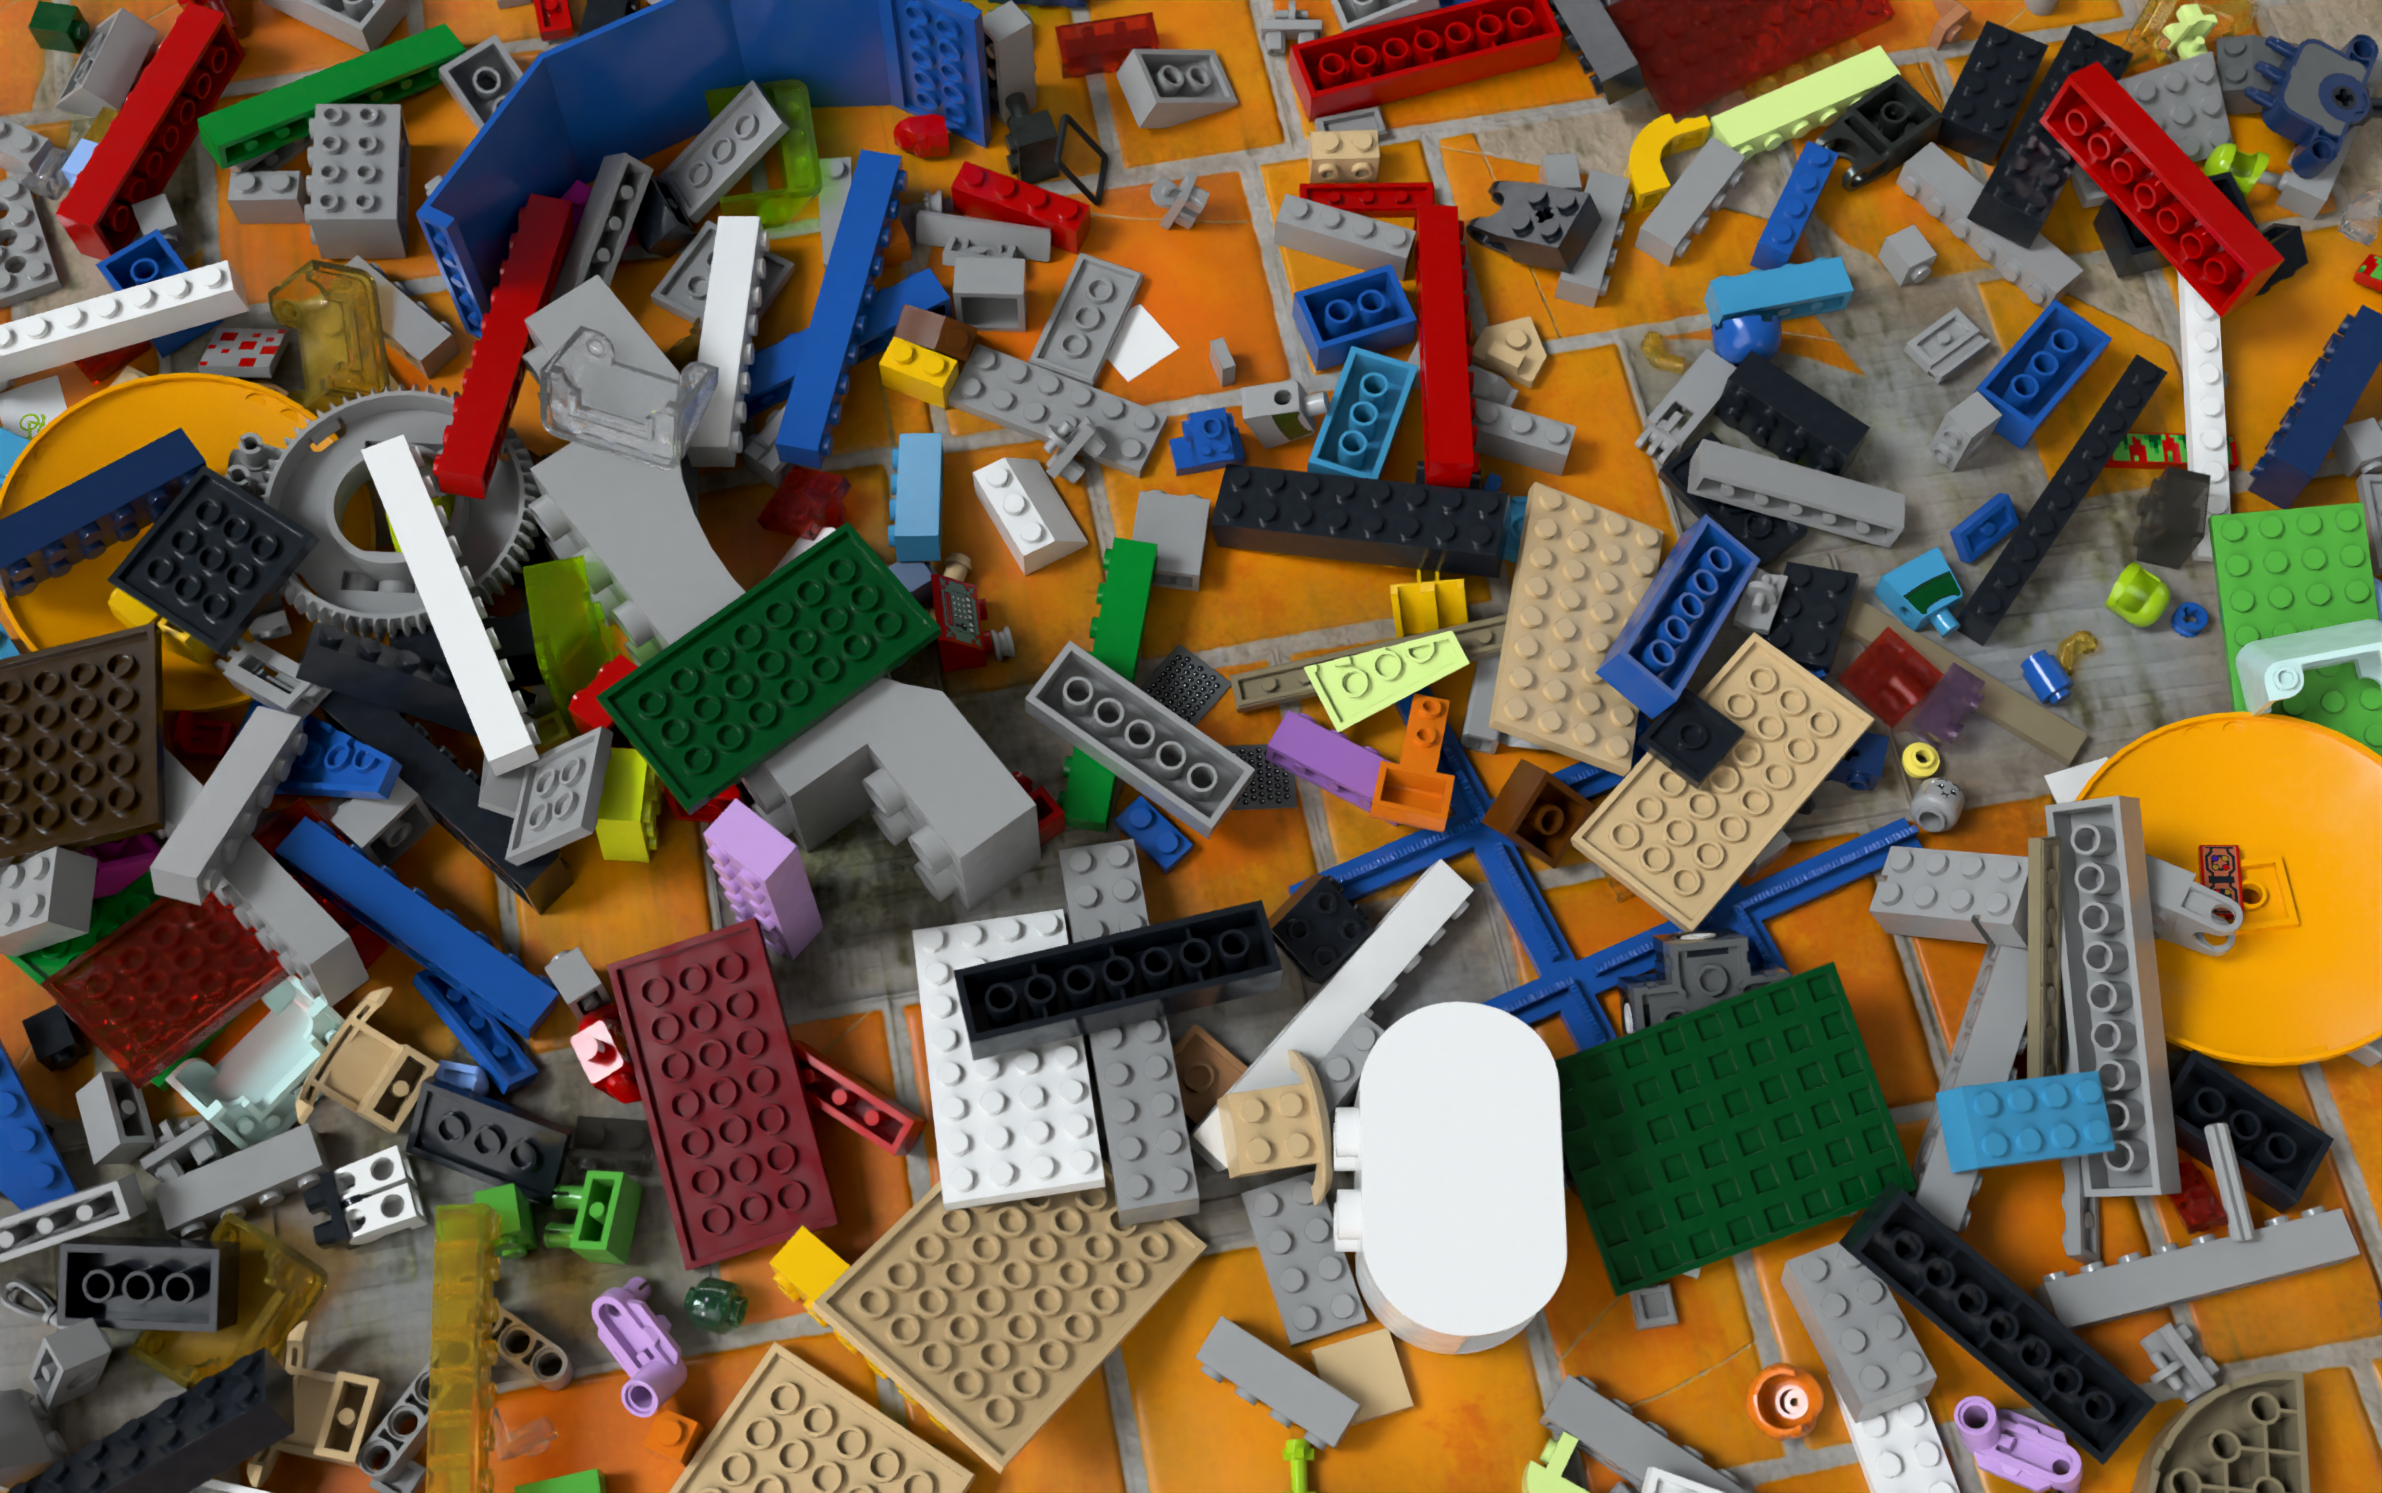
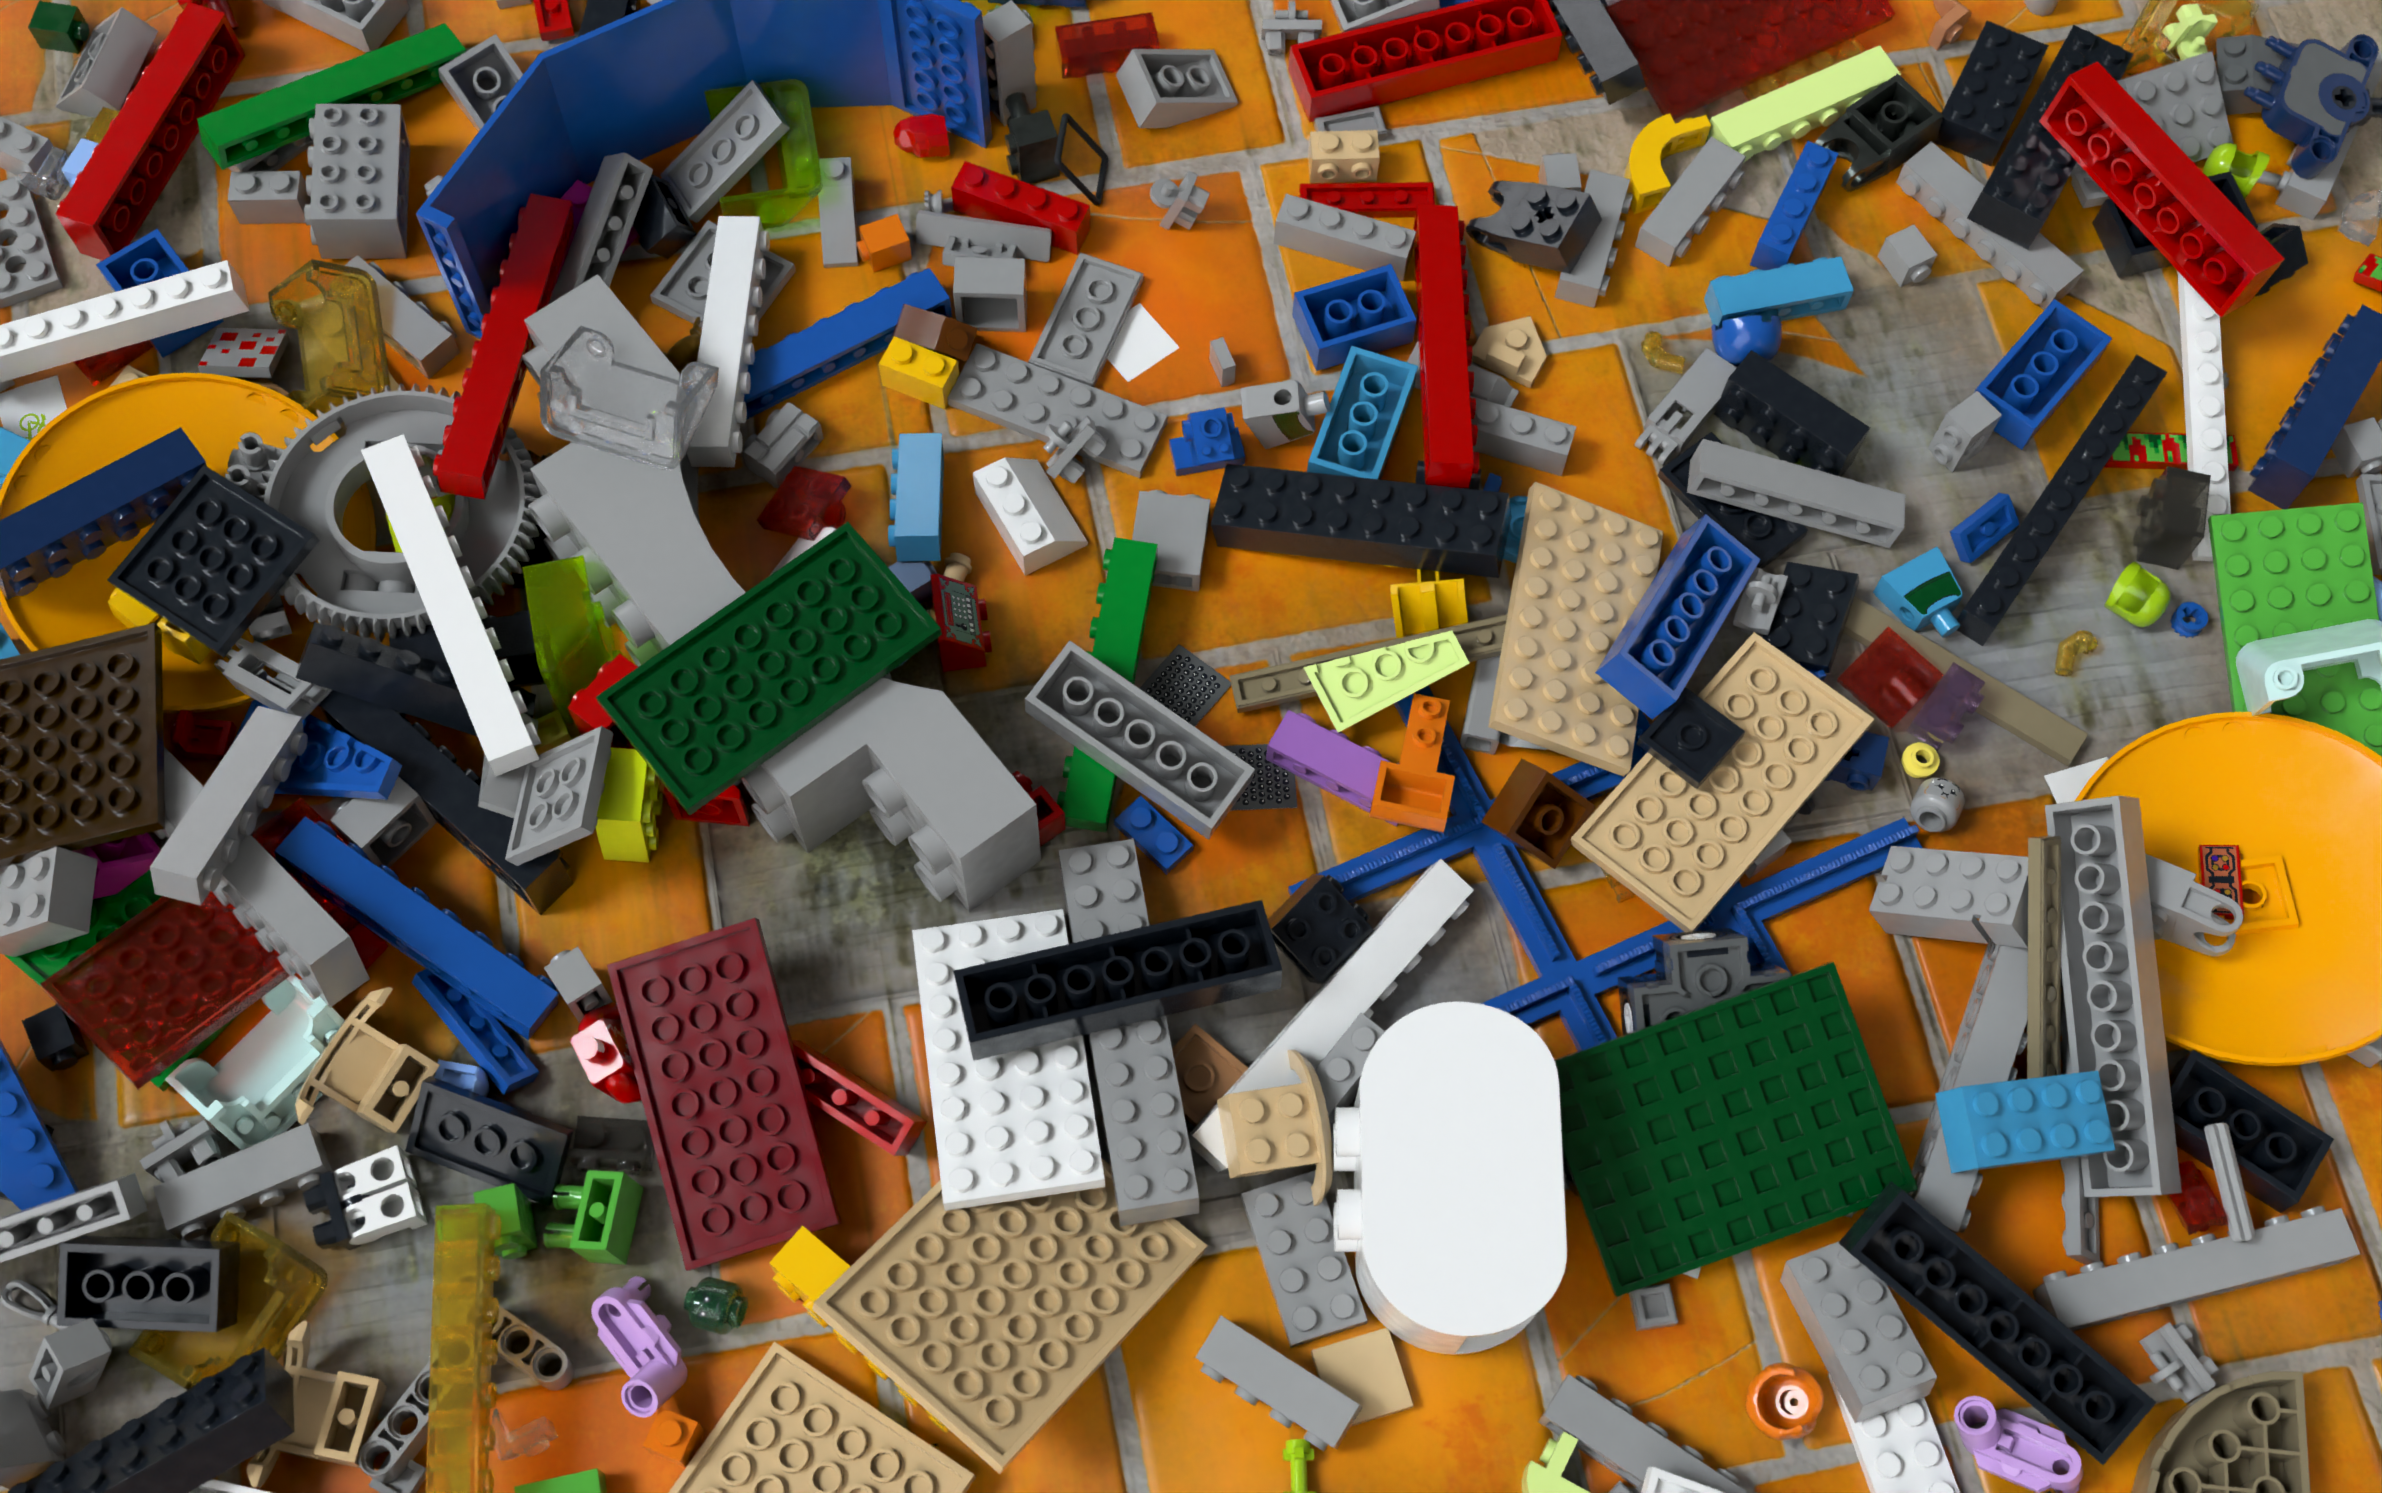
(114, 1119): light grey brick -> none
(160, 215): light grey brick -> none
(764, 879): lavender brick -> none
(841, 310): blue brick -> none
(1002, 643): light grey bush -> none
(1947, 345): light grey plate -> none
(2047, 678): blue brick -> none

